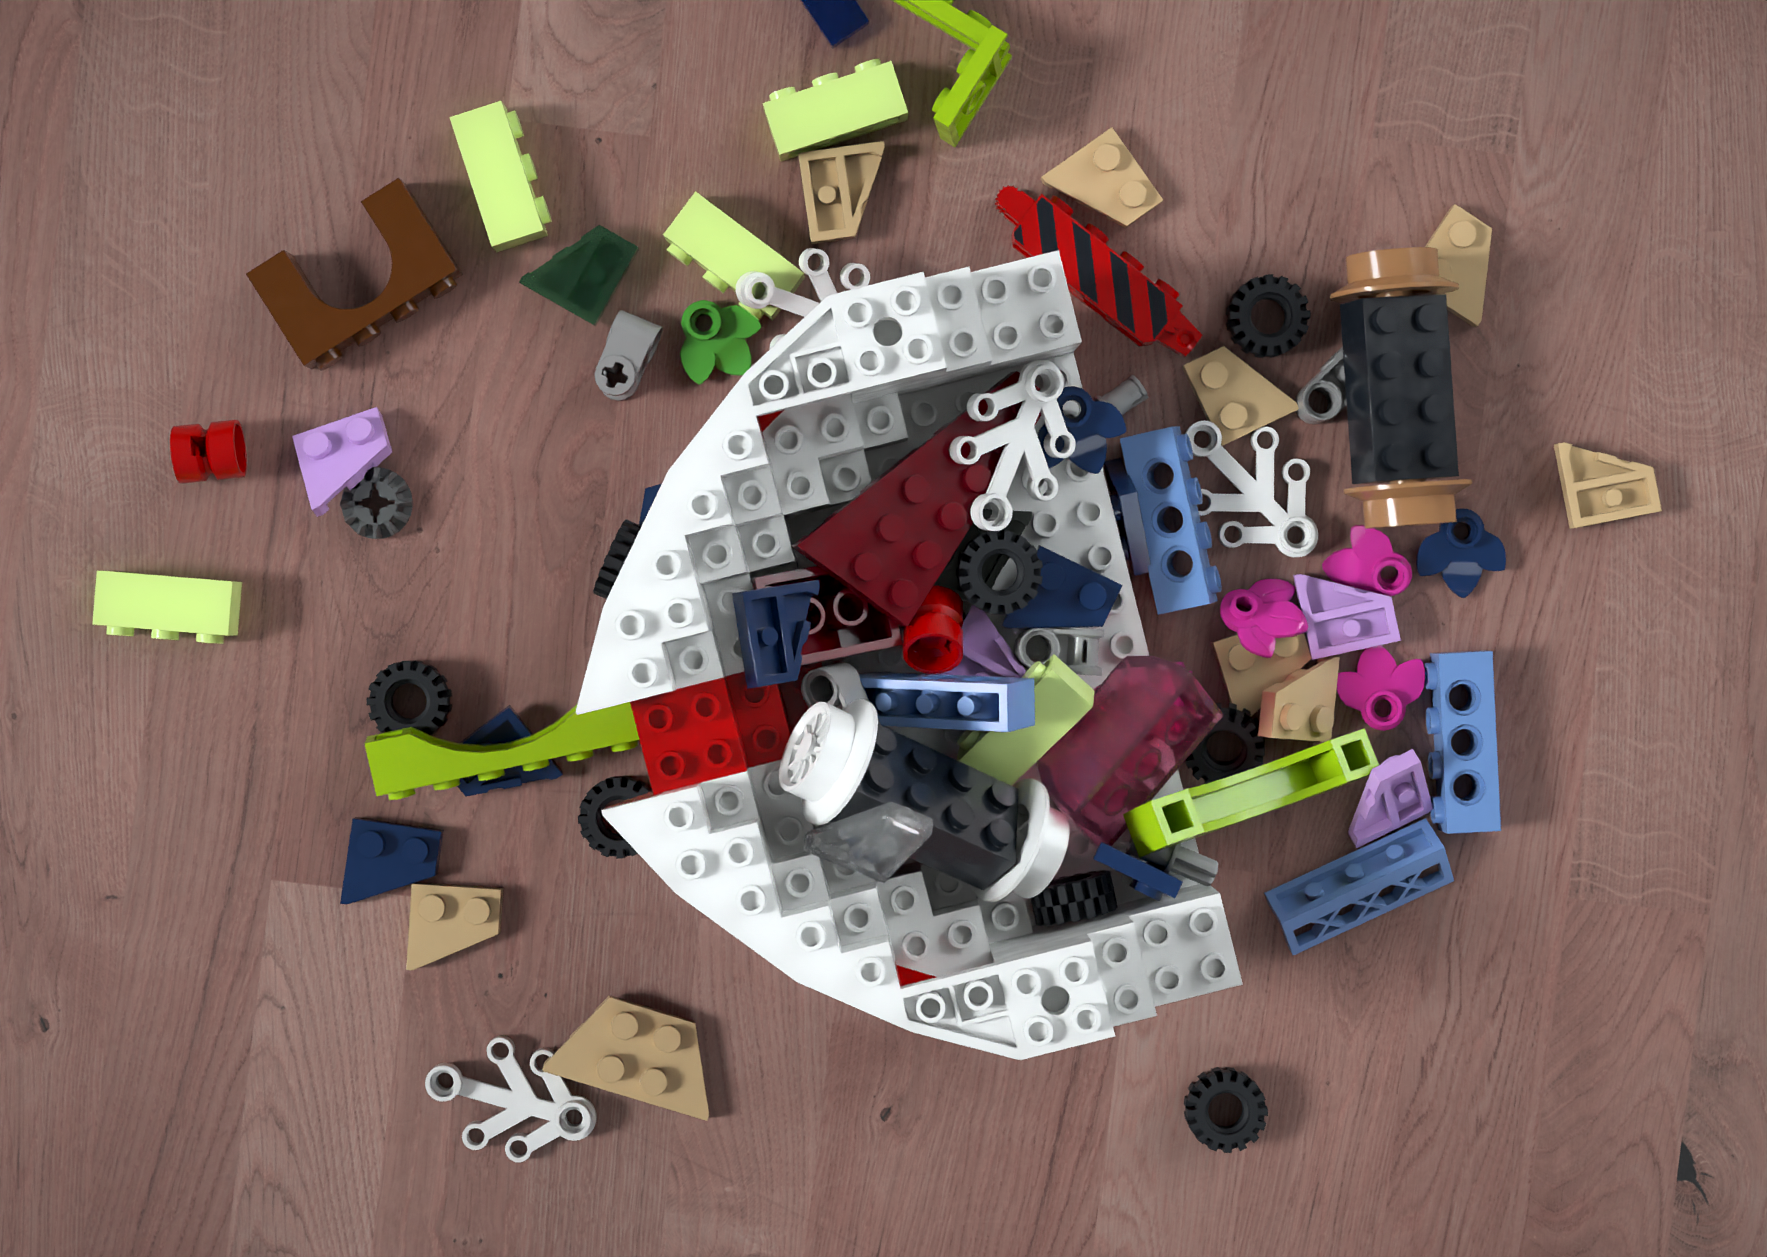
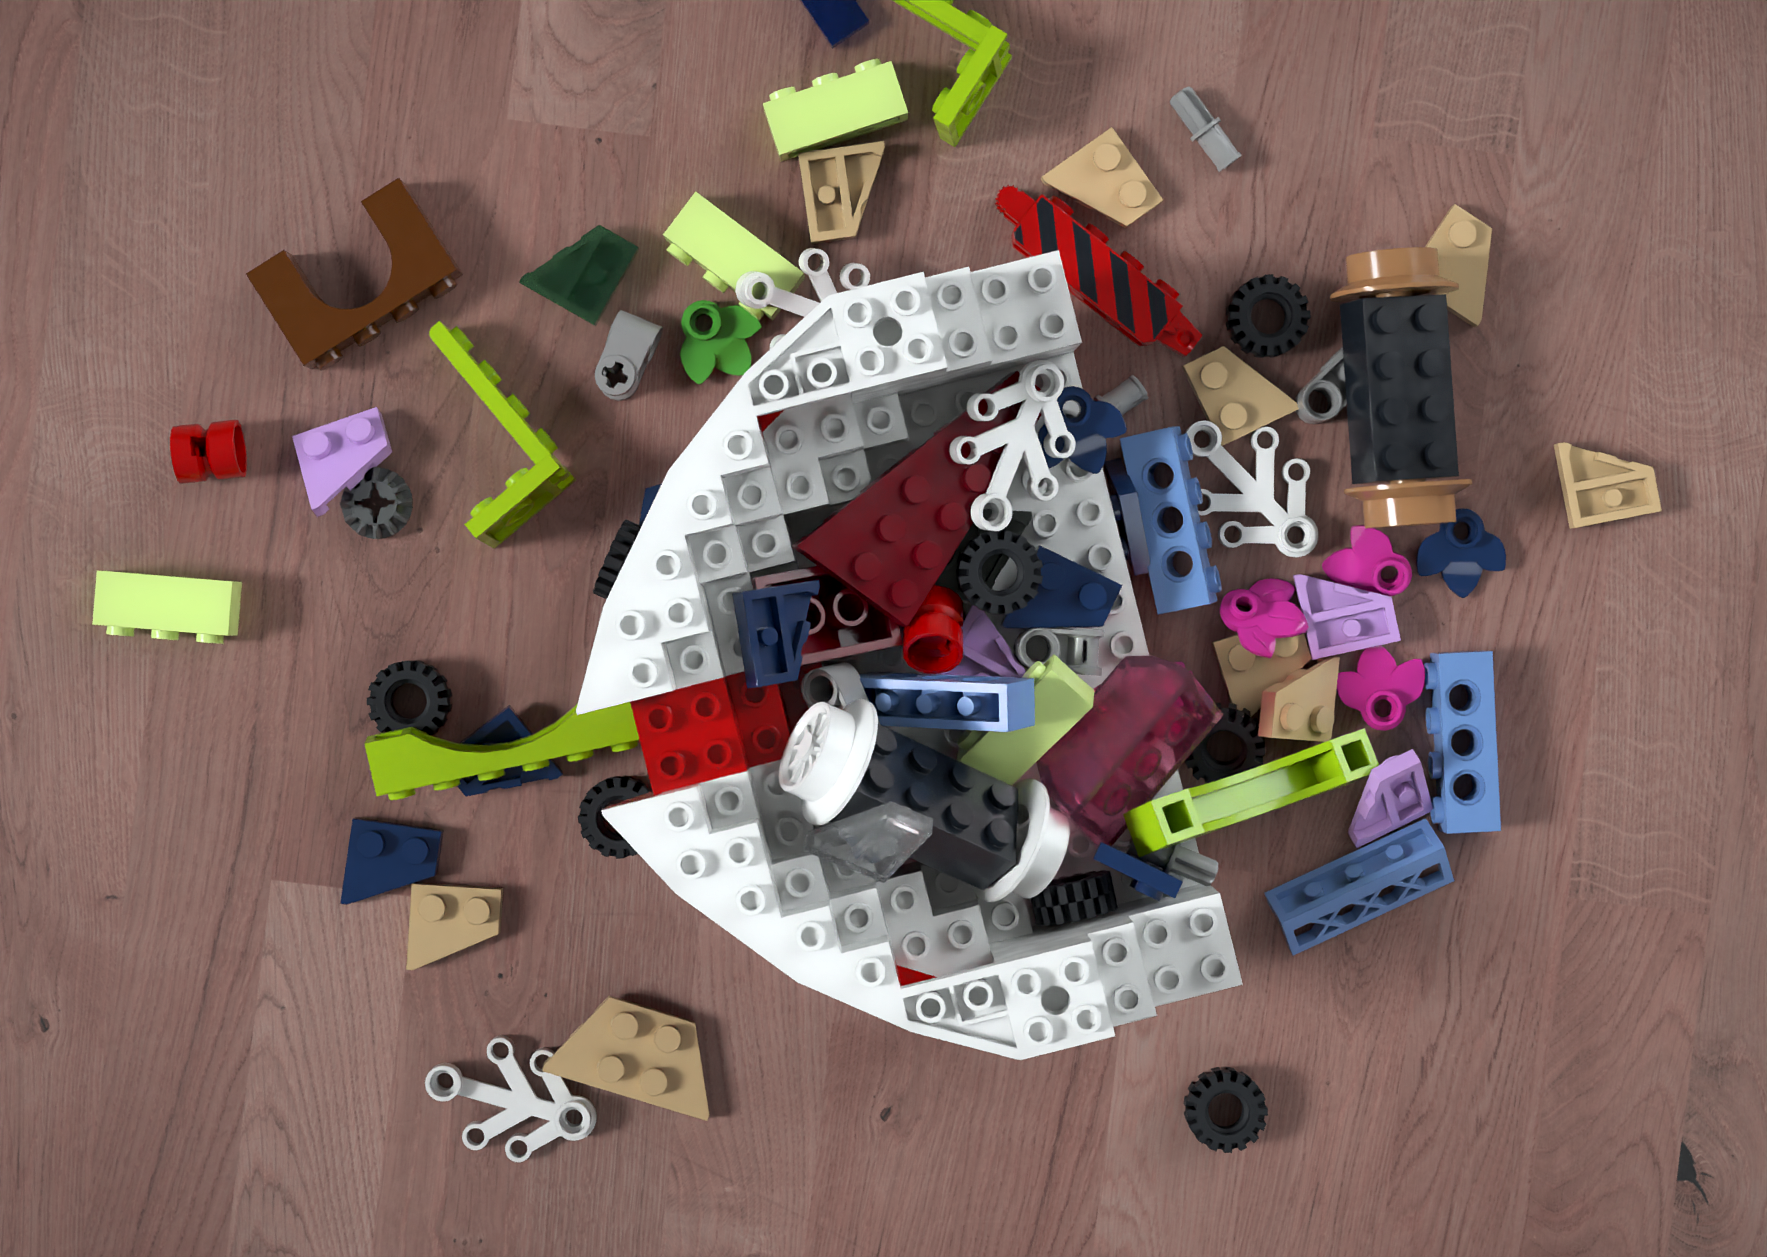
(501, 175): yellowish green brick -> none
(526, 489): none -> lime bracket
(1204, 128): none -> light grey axle

